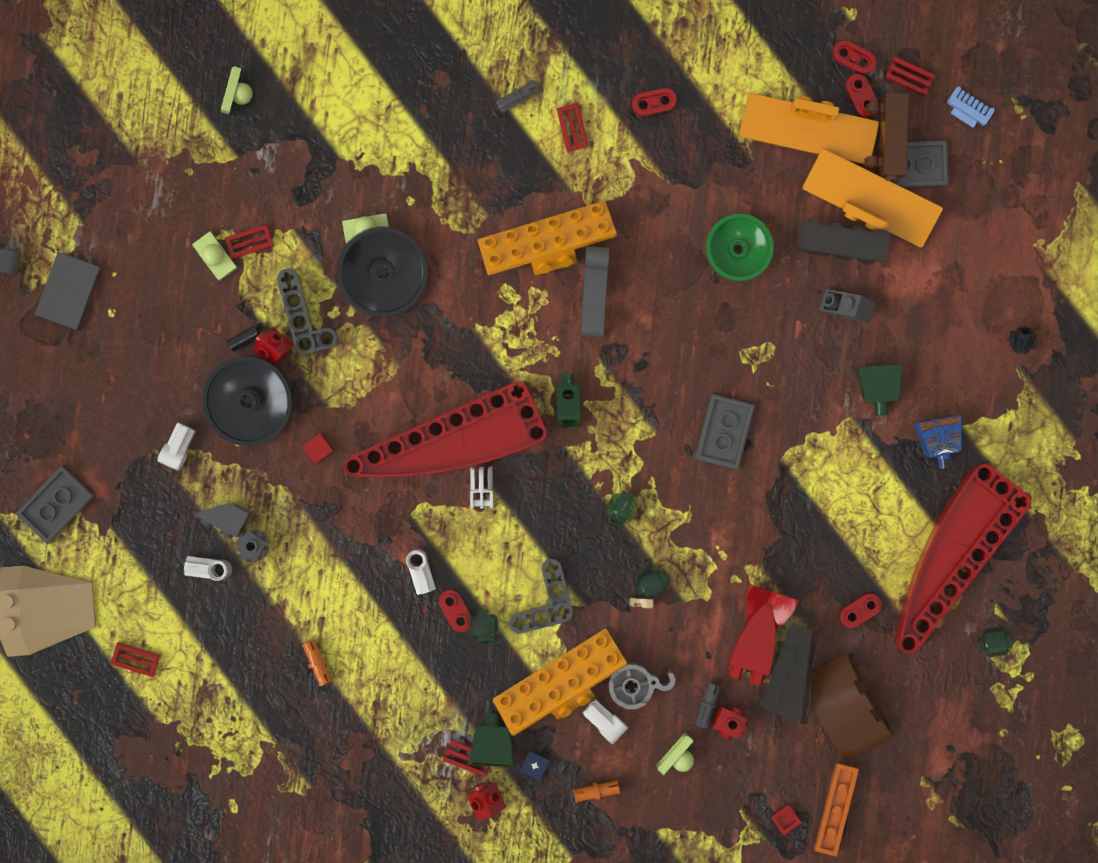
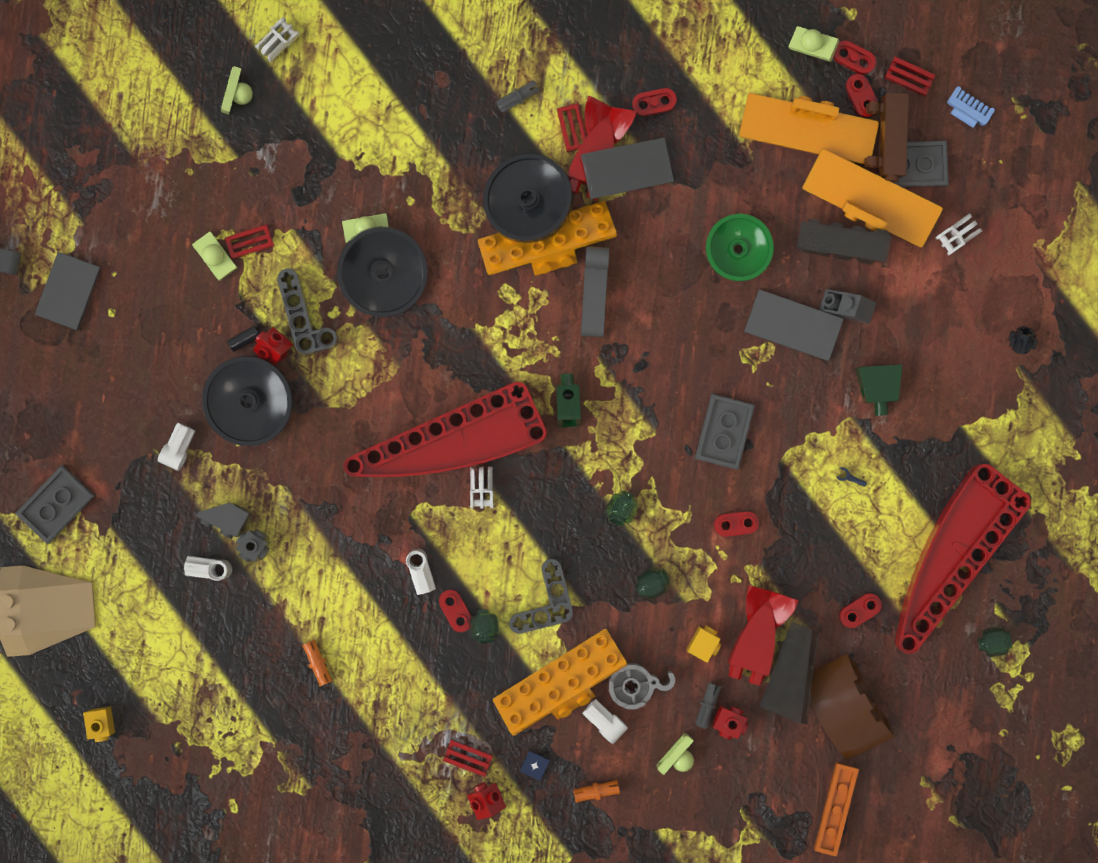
(99, 723): none -> yellow brick
(153, 665): red tile -> none
(274, 42): none -> white arm
(317, 448): red tile -> none
(491, 744): dark green torso -> none
(528, 198): none -> black dish
(604, 129): none -> red hips
(627, 168): none -> dark grey tile
(641, 602): tan tile -> none
(704, 643): none -> yellow brick
(736, 523): none -> red plate
(785, 819): red tile -> none
(793, 325): none -> dark grey tile
(814, 43): none -> yellowish green tile
(851, 478): none -> dark blue hand
(940, 438): torso -> none
(957, 235): none -> white arm

